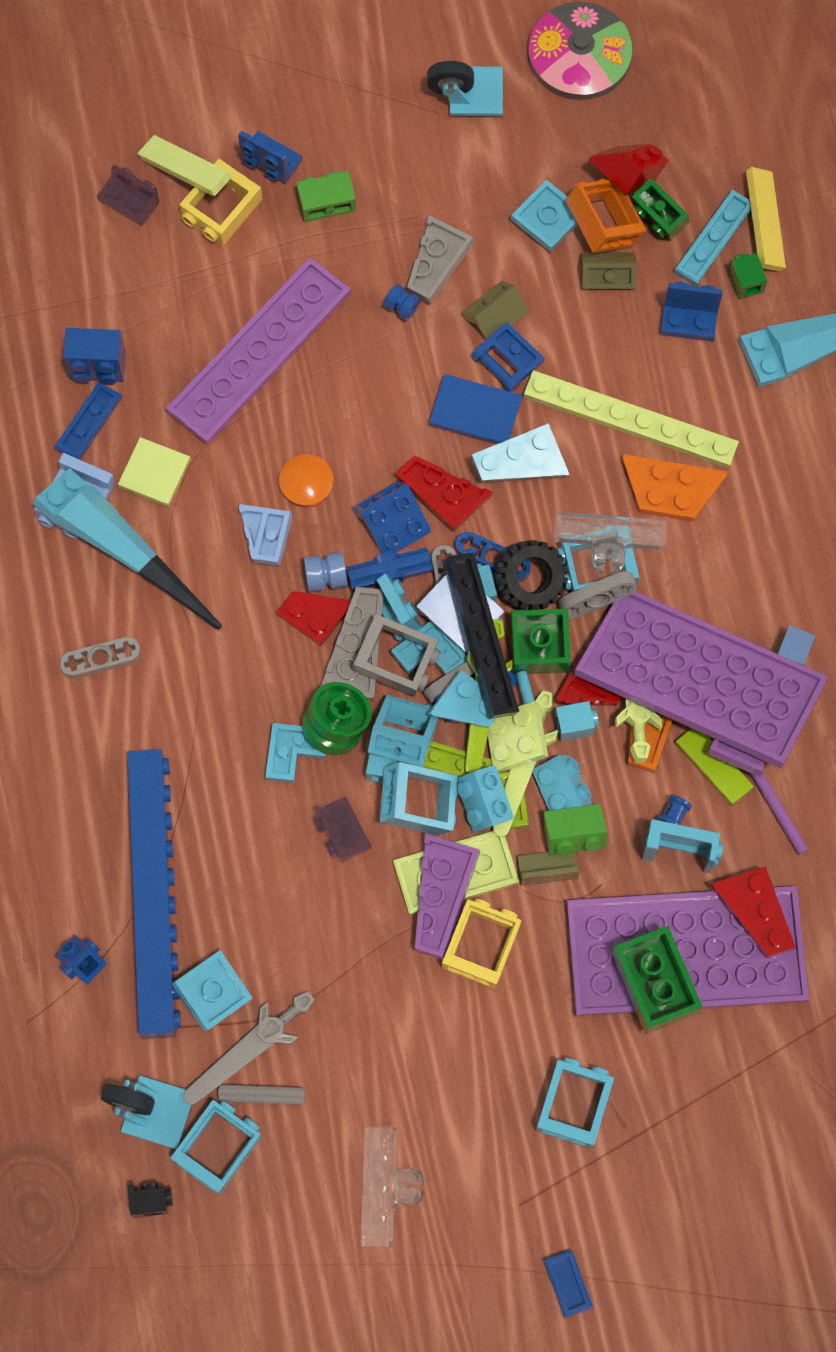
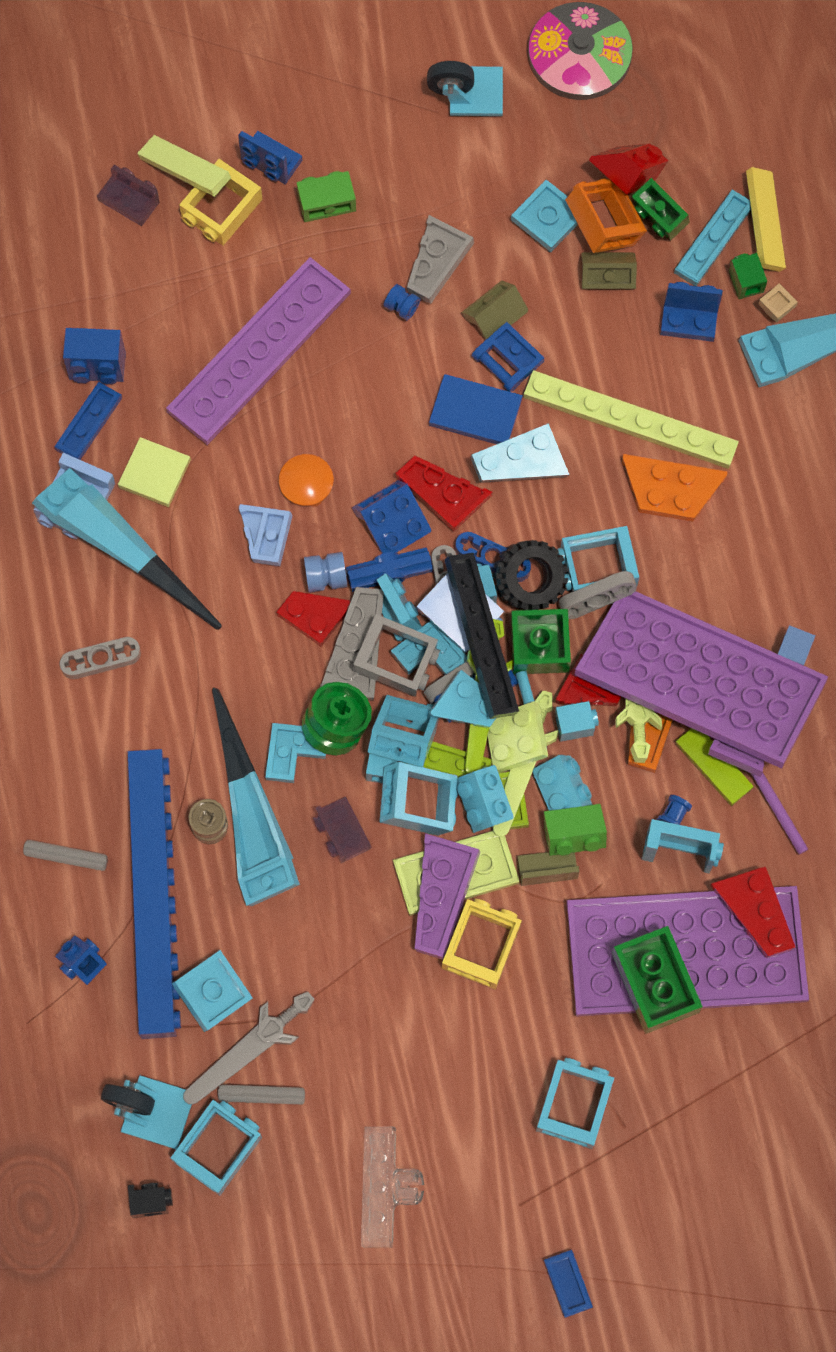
(65, 855): none -> light grey axle
(208, 821): none -> dark tan wheel
(261, 848): none -> medium azure plate
(610, 536): clear plate -> none
(777, 303): none -> tan tile

